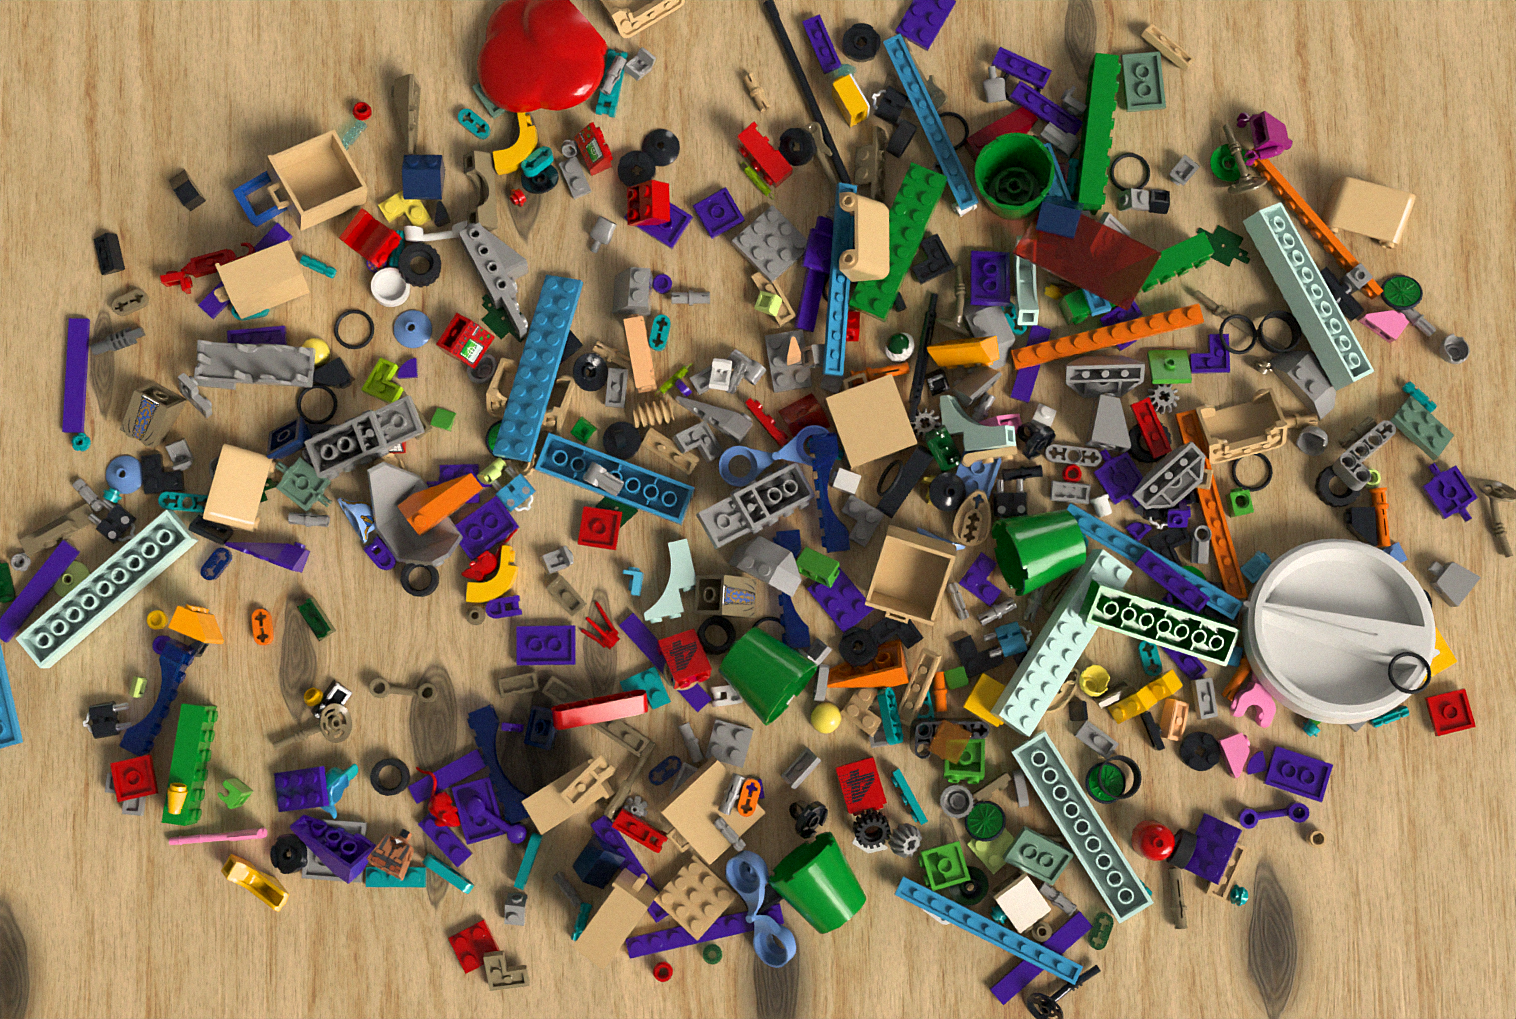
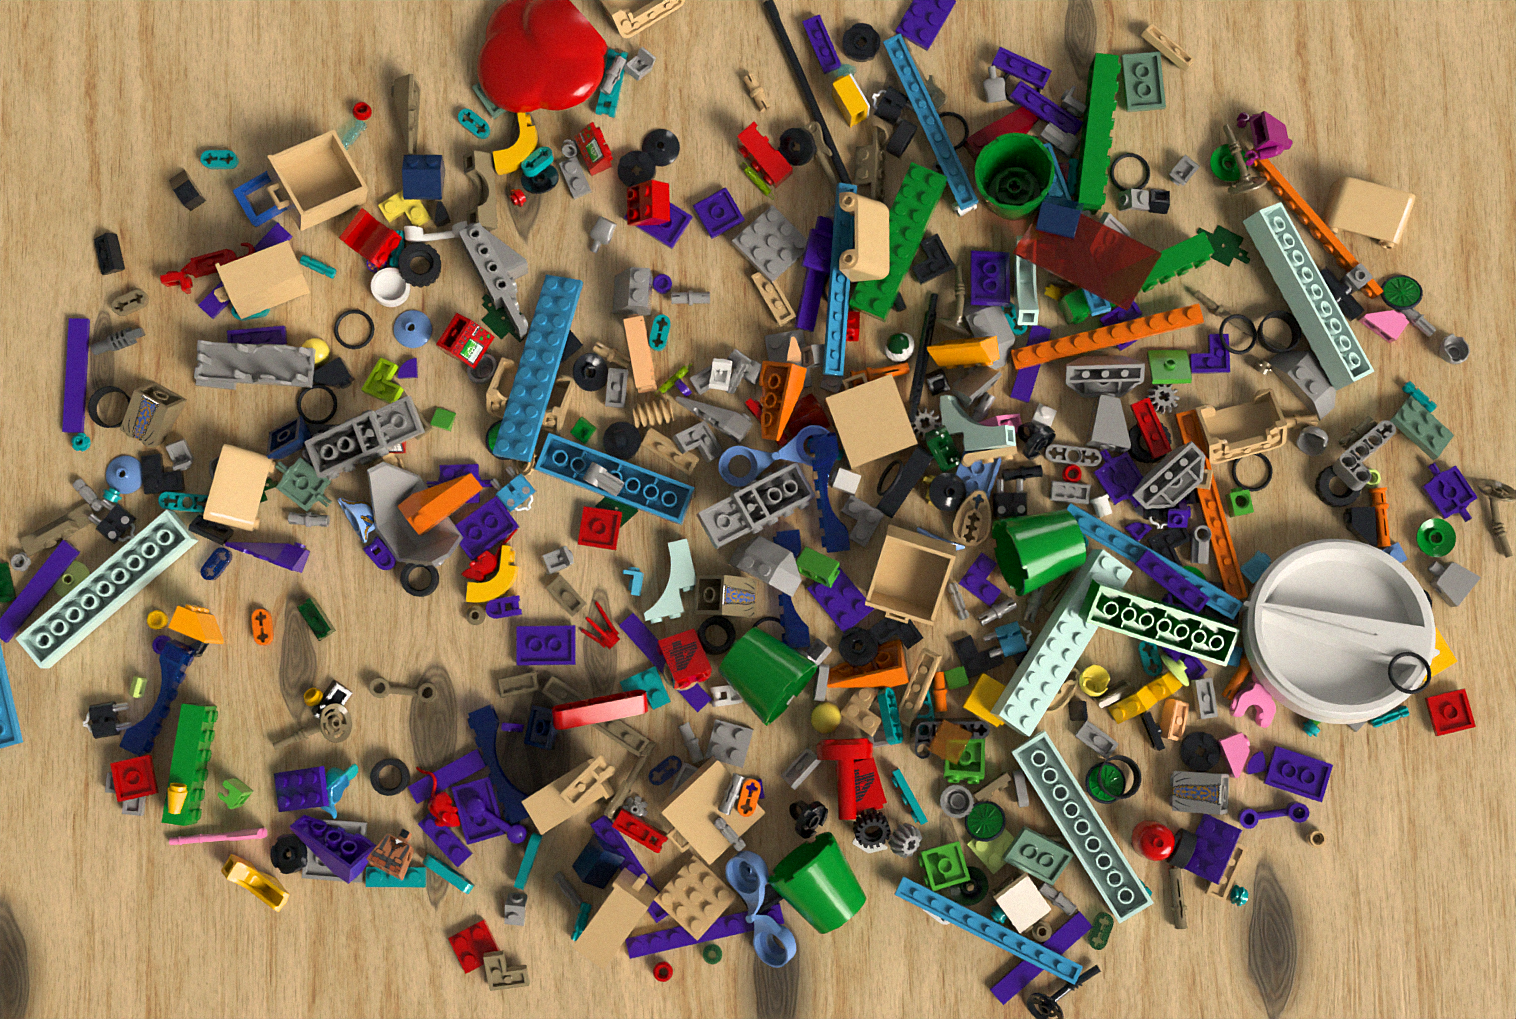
(93, 402): none -> black tyre
(190, 391): light grey plate -> none
(219, 163): none -> teal beam
(491, 472): yellowish green piece -> none
(768, 303): yellowish green slope -> none
(780, 392): none -> orange wedge
(844, 753): none -> red piece
(1176, 668): none -> yellowish green dish
(1199, 792): none -> light grey slope
(1444, 535): none -> green dish

